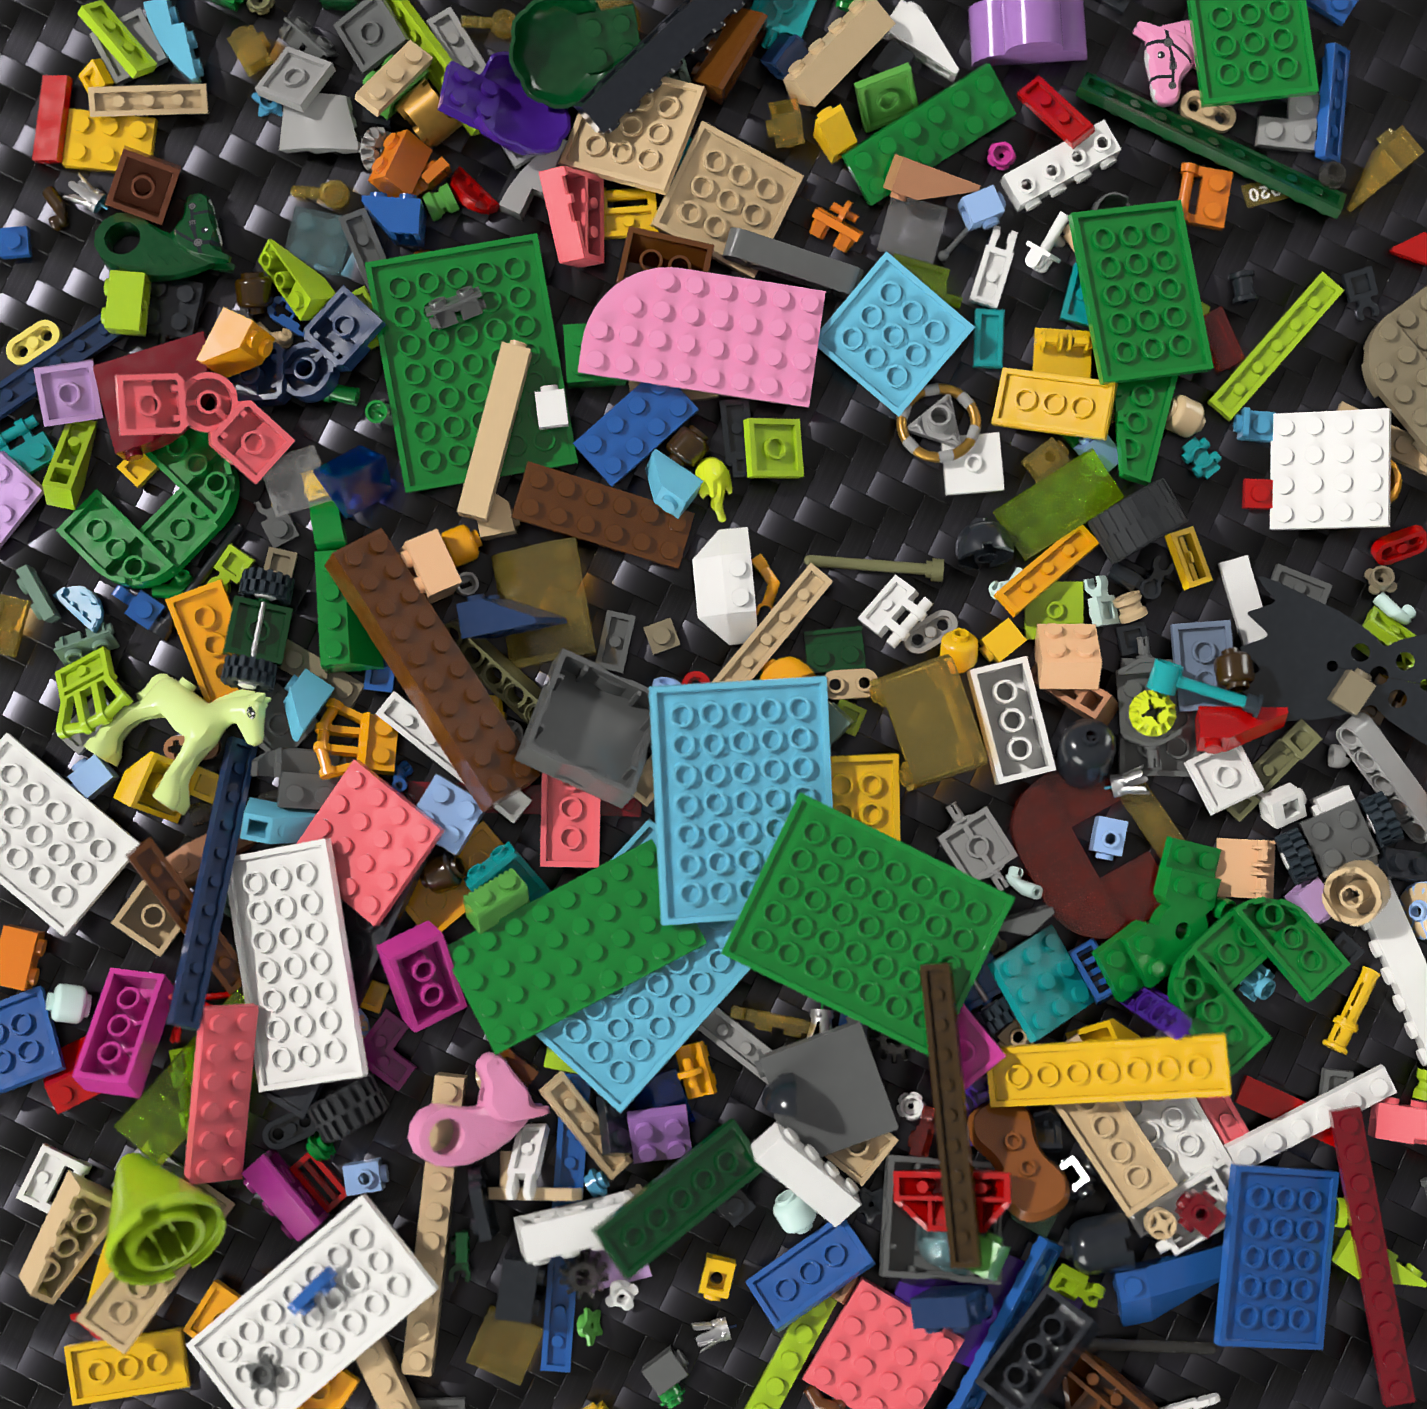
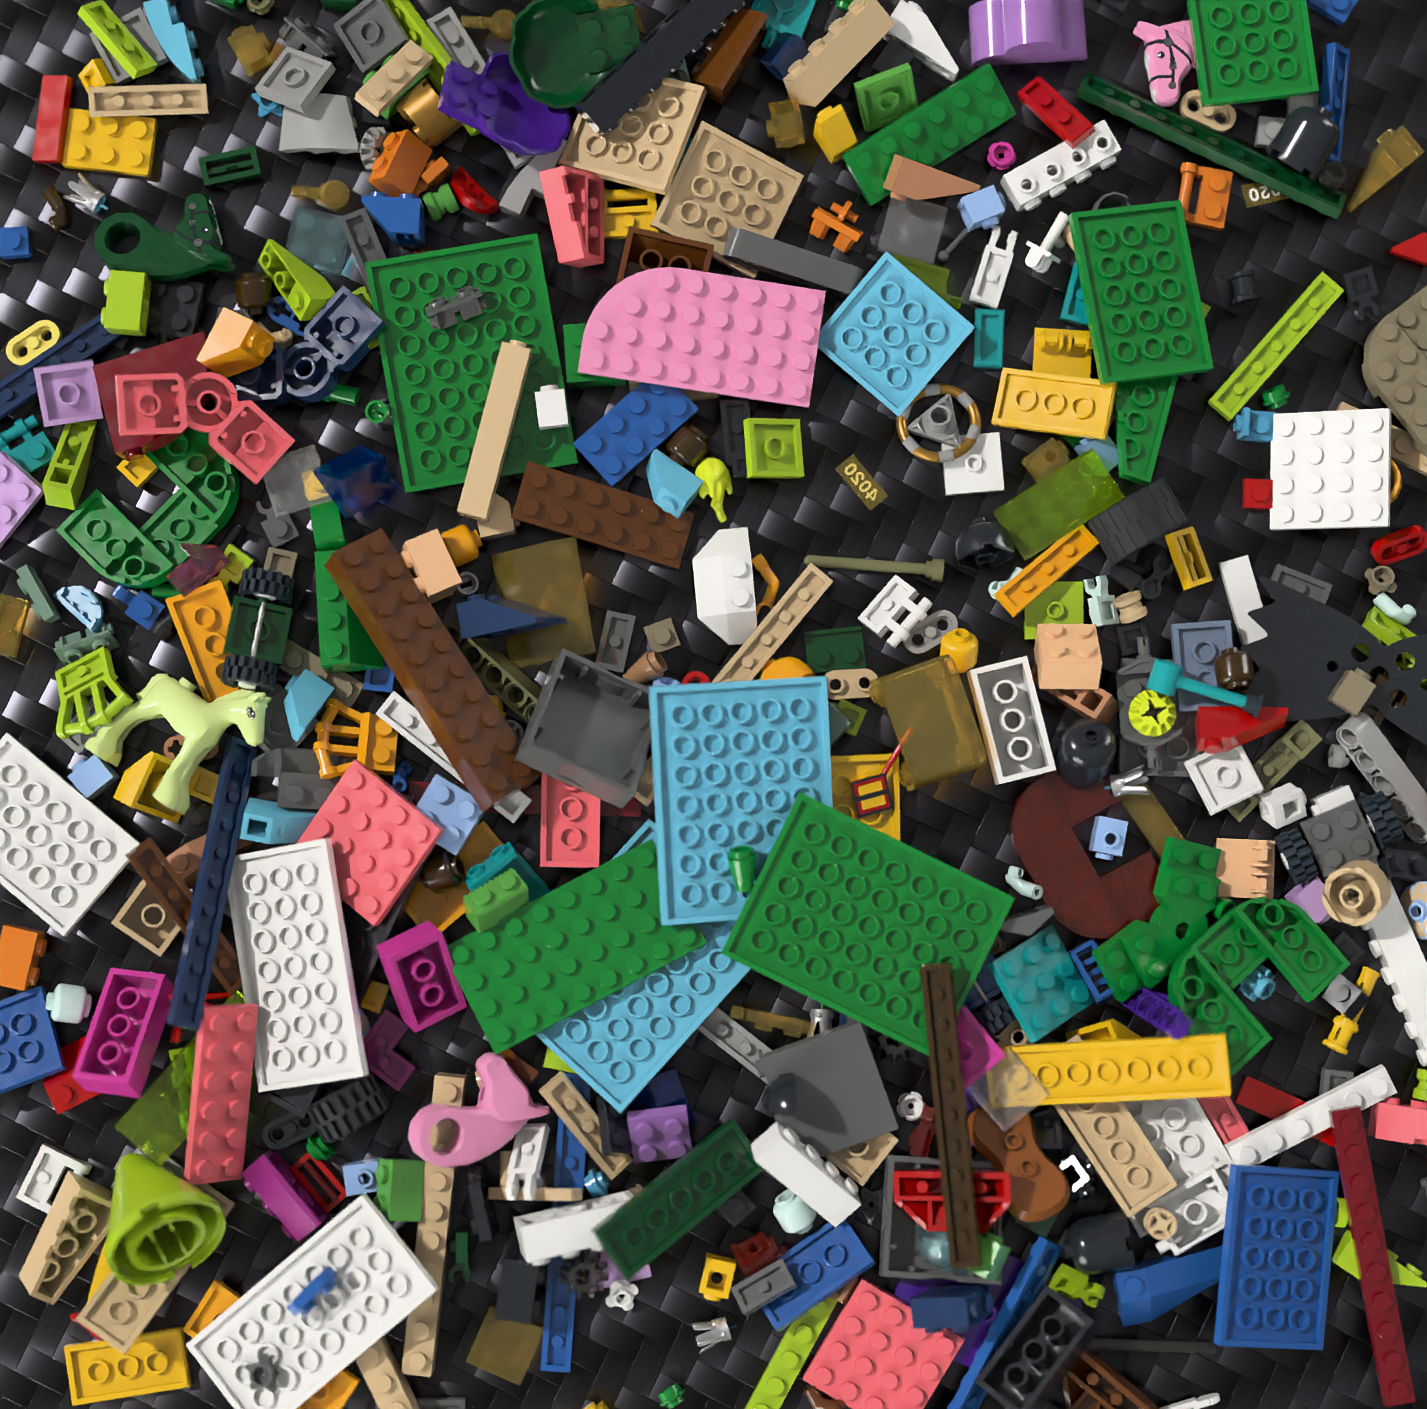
(143, 185): copper brick -> none
(202, 564): none -> clear pink slope
(231, 178): none -> dark green tile
(400, 1189): none -> bright green brick
(589, 1325): bright green plate -> none
(646, 668): none -> medium nougat cone
(666, 1369): dark grey brick -> none
(696, 1070): light orange hips -> none
(742, 866): none -> green cone
(755, 1253): none -> clear red brick
(764, 1287): none -> dark grey plate
(861, 482): none -> clear yellow sticker
(873, 793): none -> piece
(977, 845): light grey plate -> none
(1001, 641): yellow brick -> none
(1008, 1091): none -> clear tile
(1185, 416): tan head -> none
(1203, 462): teal piece -> none
(1206, 1219): dark red brick -> none
(1222, 340): clear red tile -> none
(1275, 396): none -> green plate
(1306, 139): none -> black cylinder
(1345, 997): none -> brick

